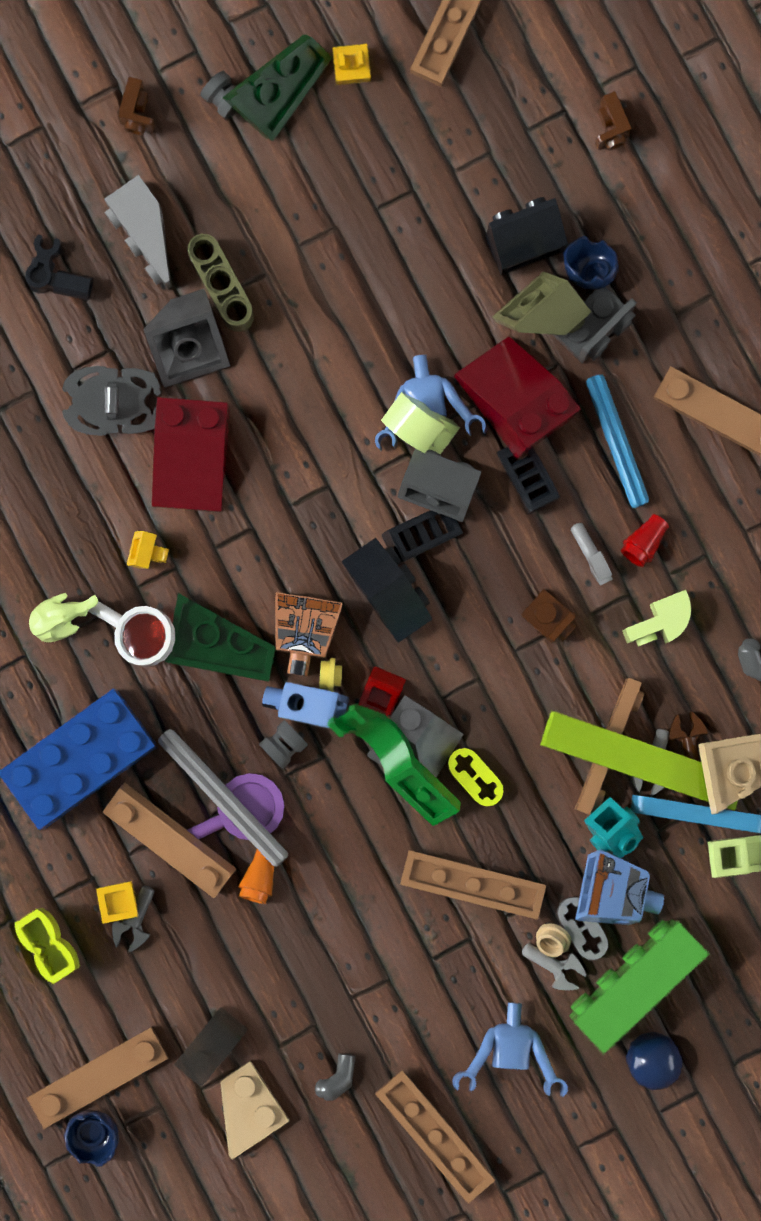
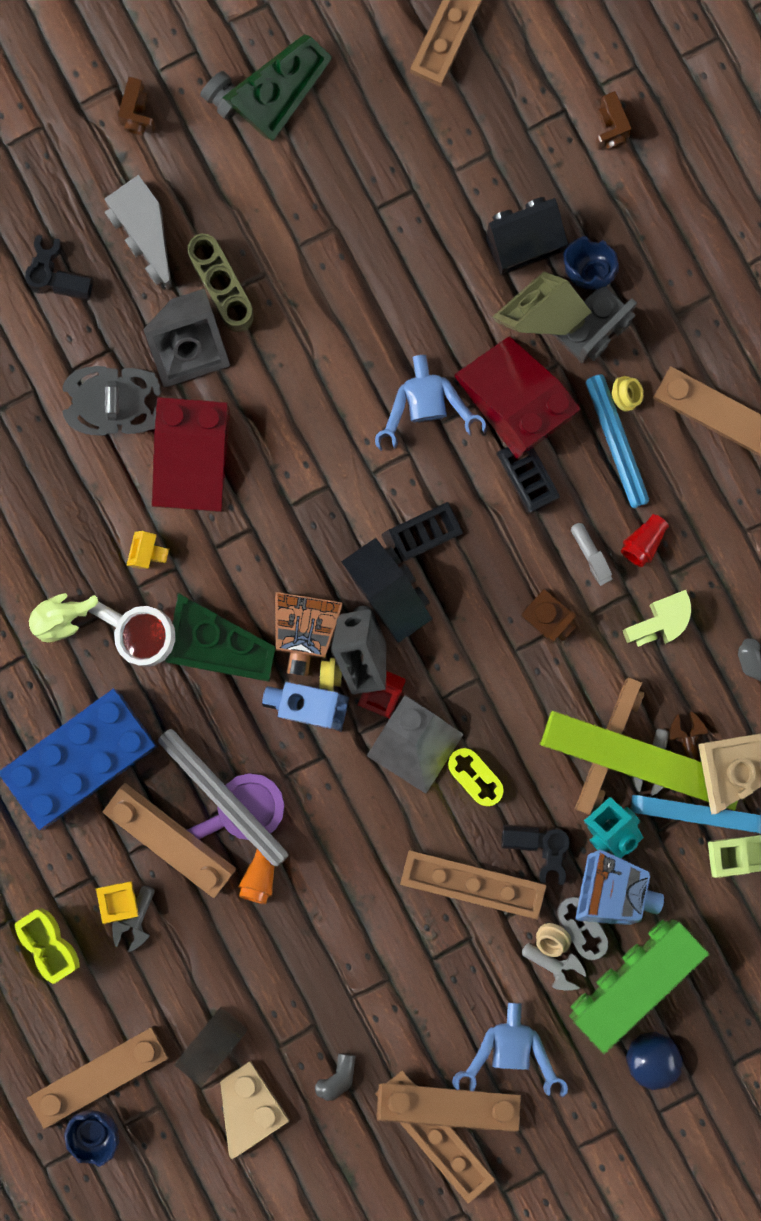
(278, 750): dark grey wheel -> none
(351, 64): yellow tile -> none
(355, 636): none -> dark grey torso
(400, 766): green piece -> none
(419, 425): yellowish green brick -> none
(439, 484): dark grey brick -> none
(448, 1107): none -> medium nougat plate
(553, 841): none -> black bar
(627, 393): none -> light yellow plate

